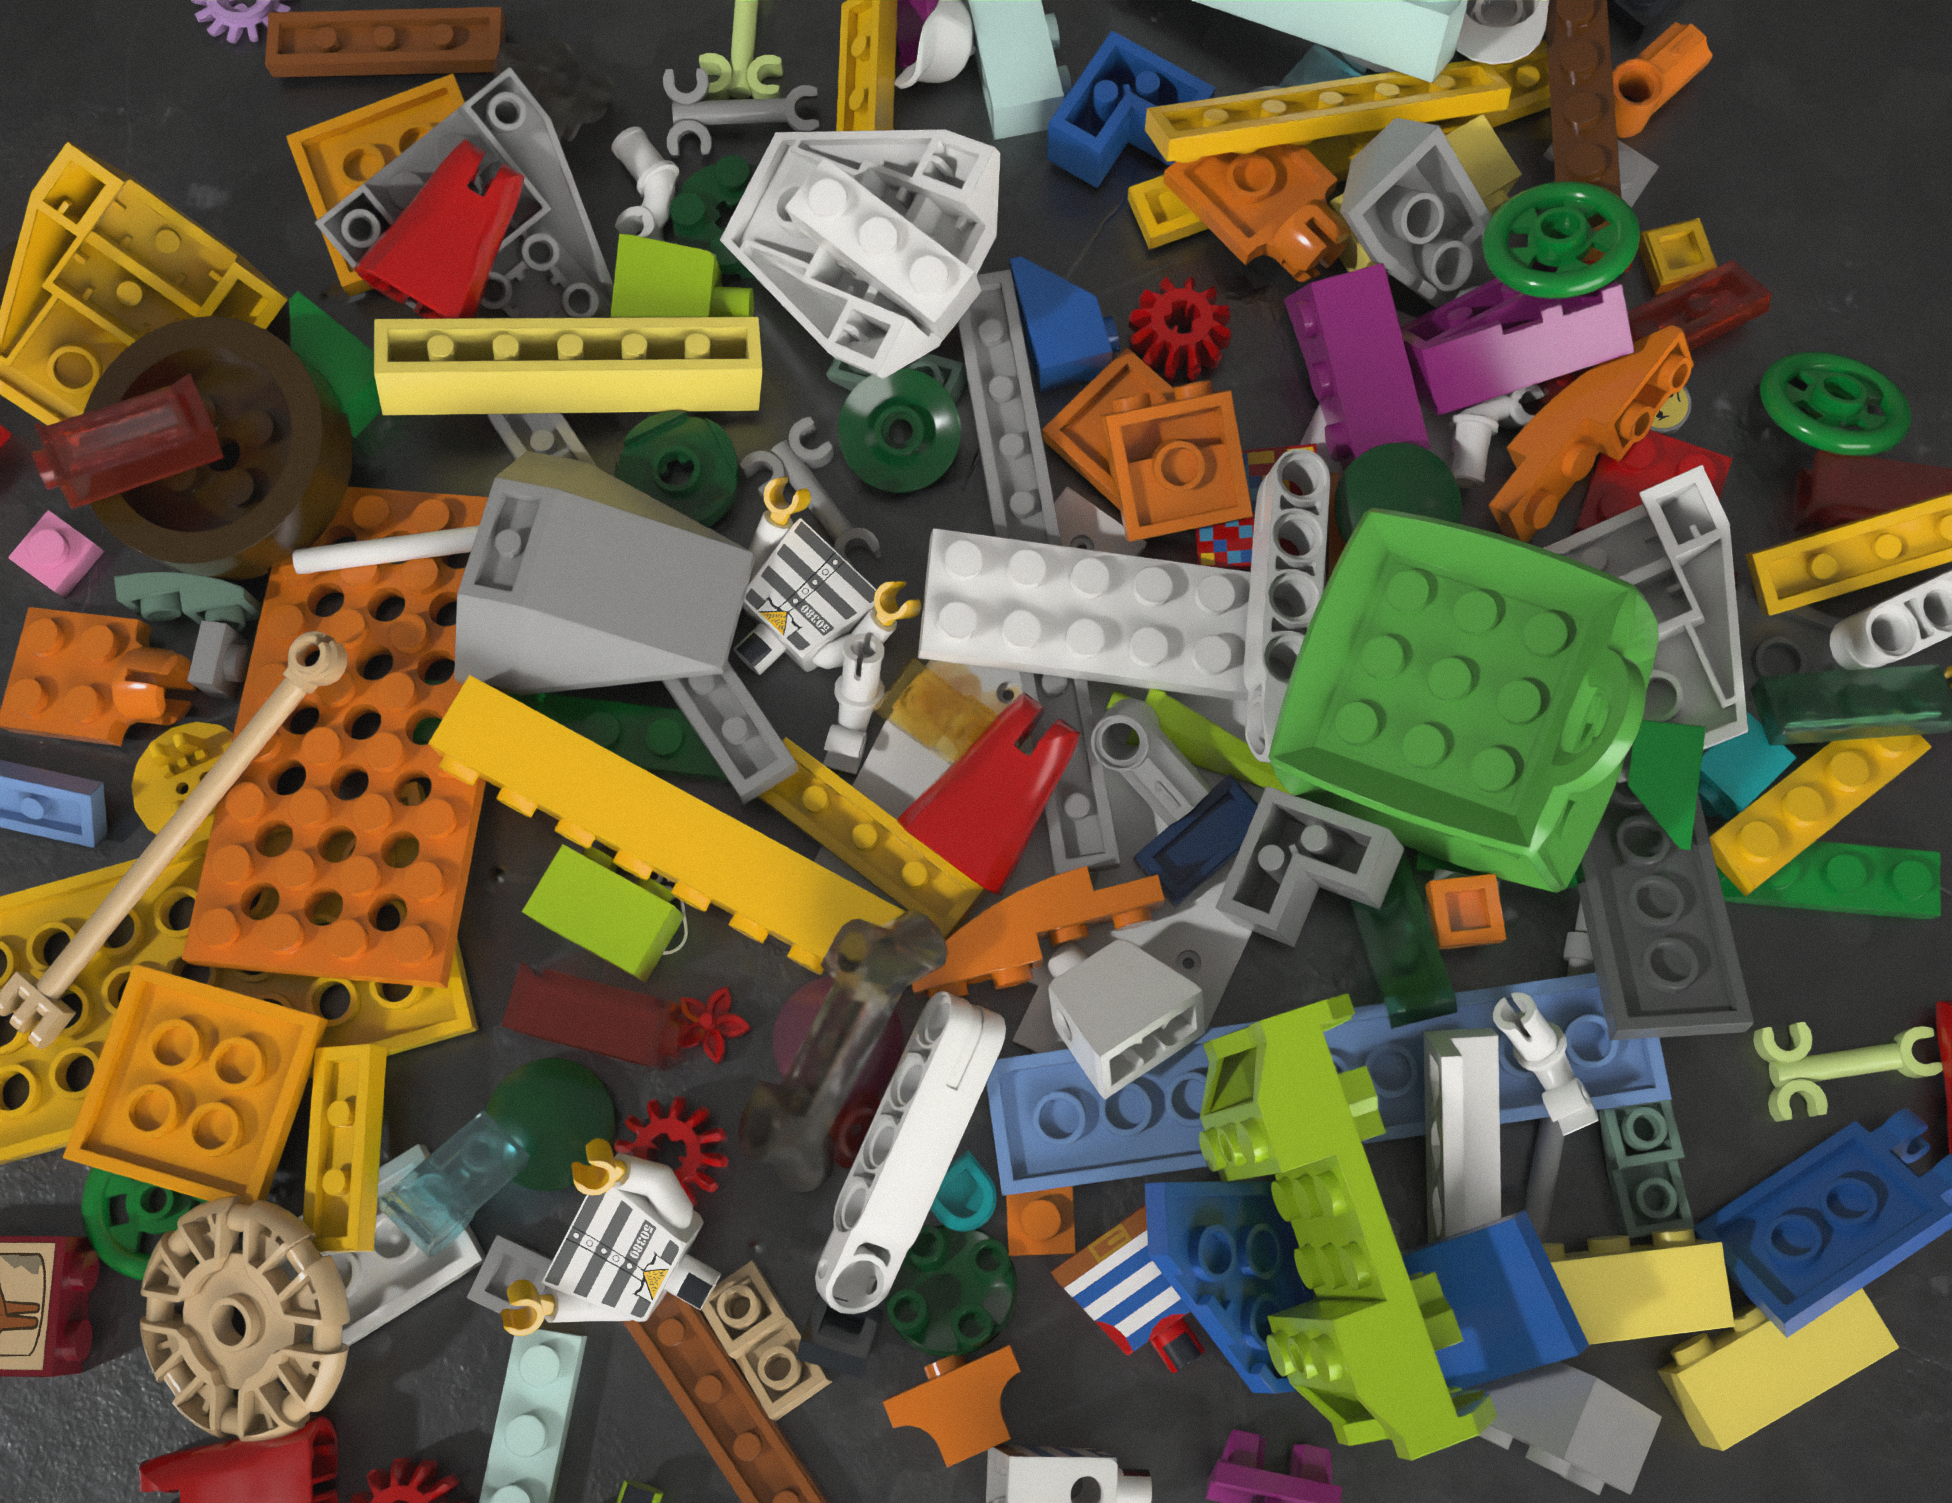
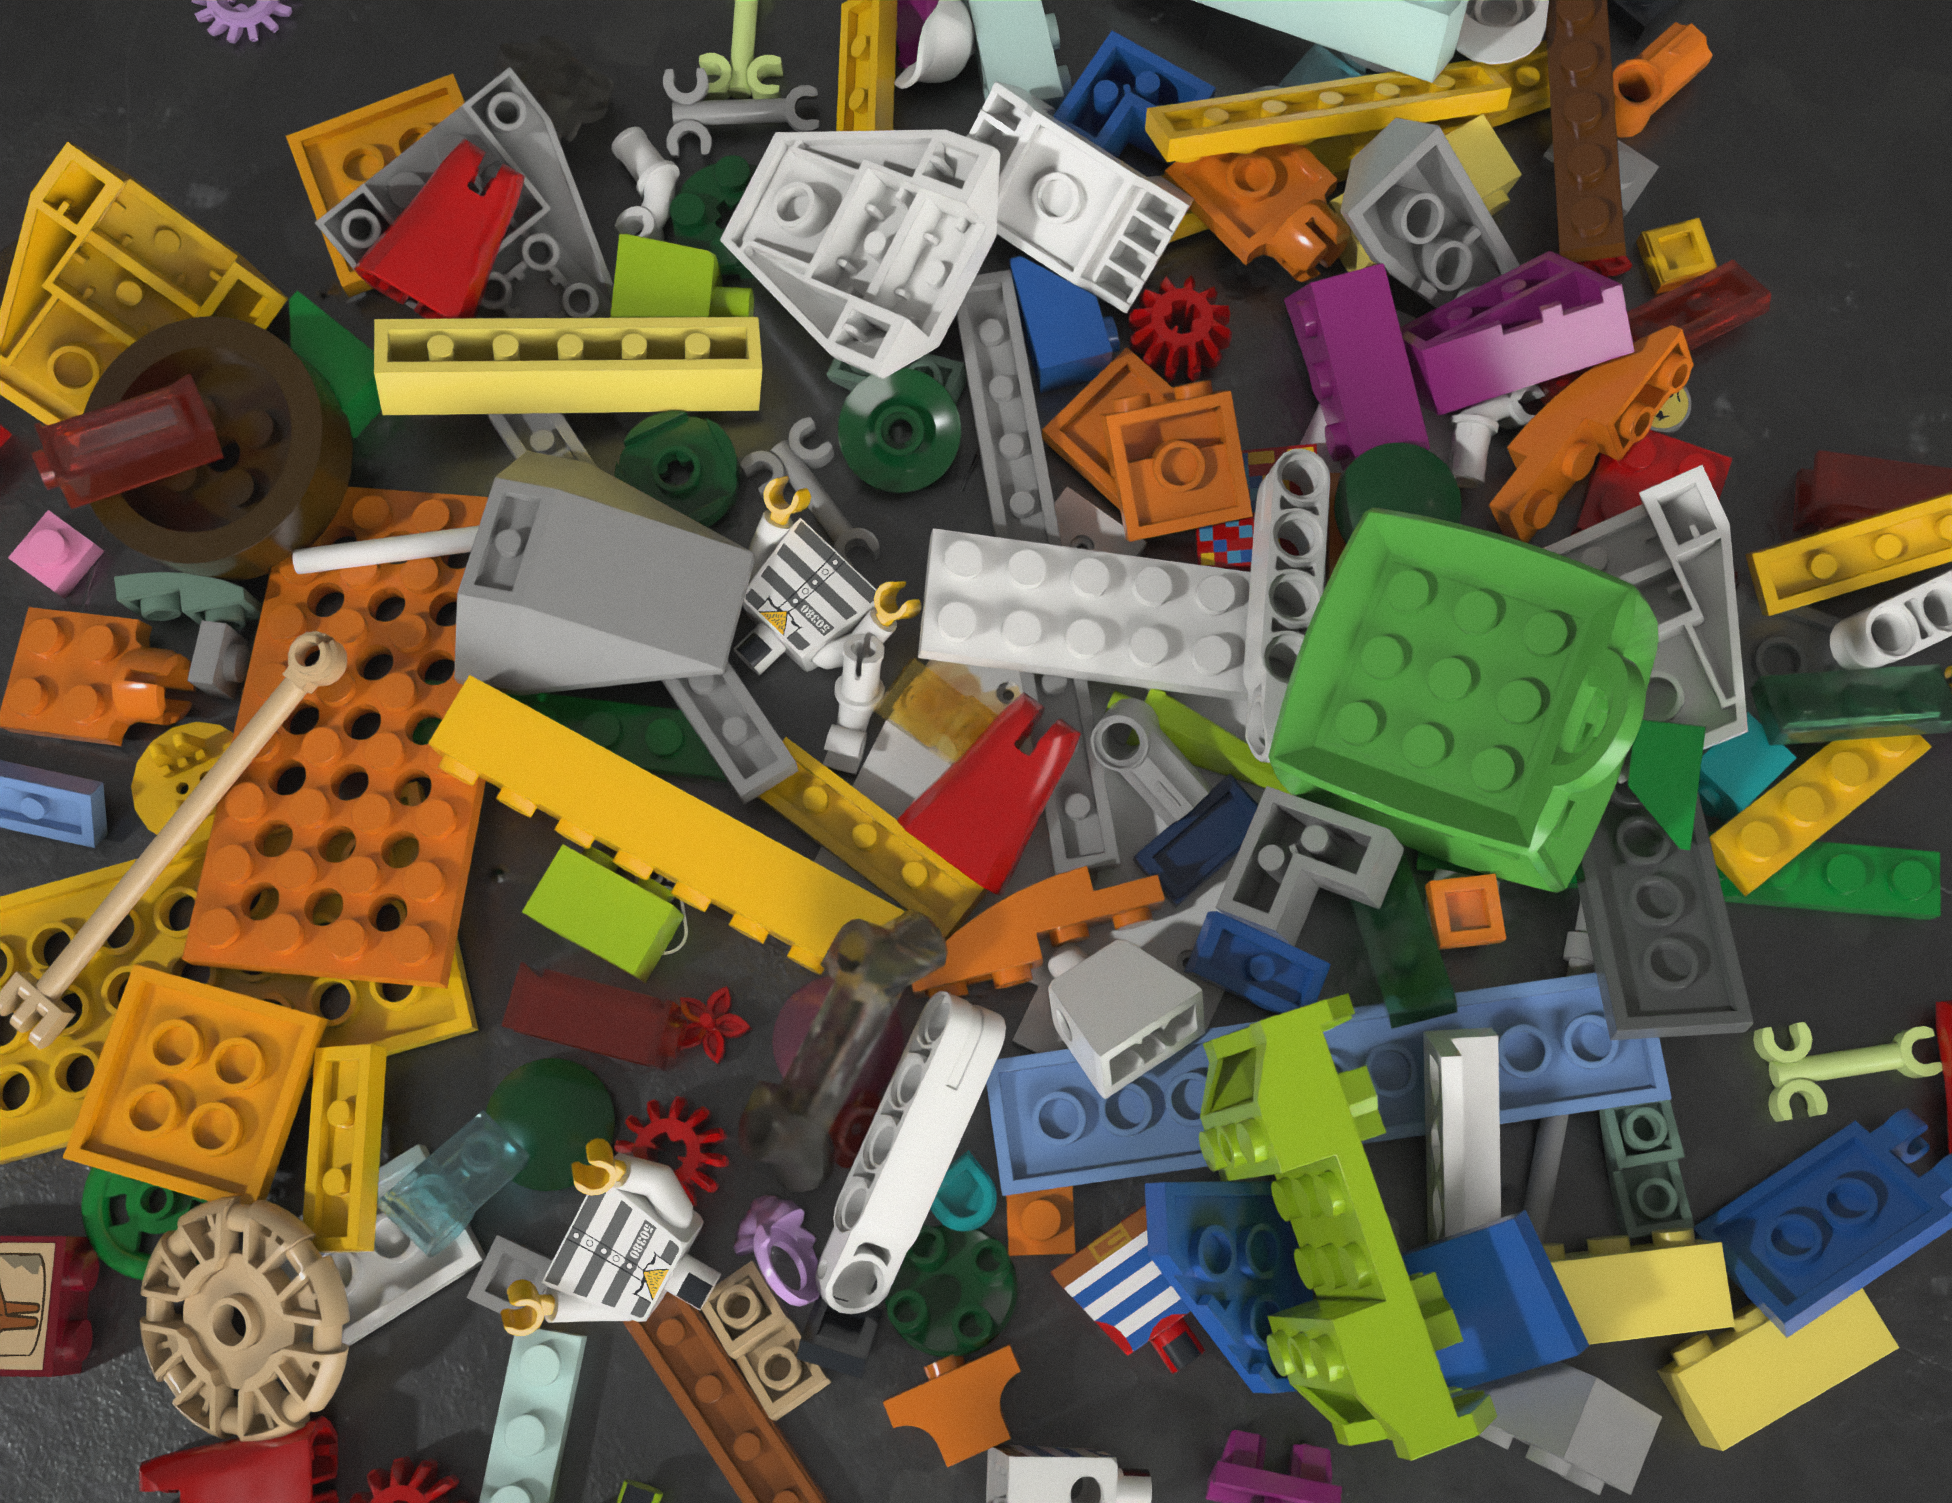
(384, 41): dark orange plate -> none
(779, 1224): none -> lavender piece
(883, 248): white brick -> none
(1074, 200): none -> white plate
(1255, 965): none -> blue plate
(1541, 1049): white piece -> none
(1561, 239): green plate -> none
(1835, 401): green plate -> none

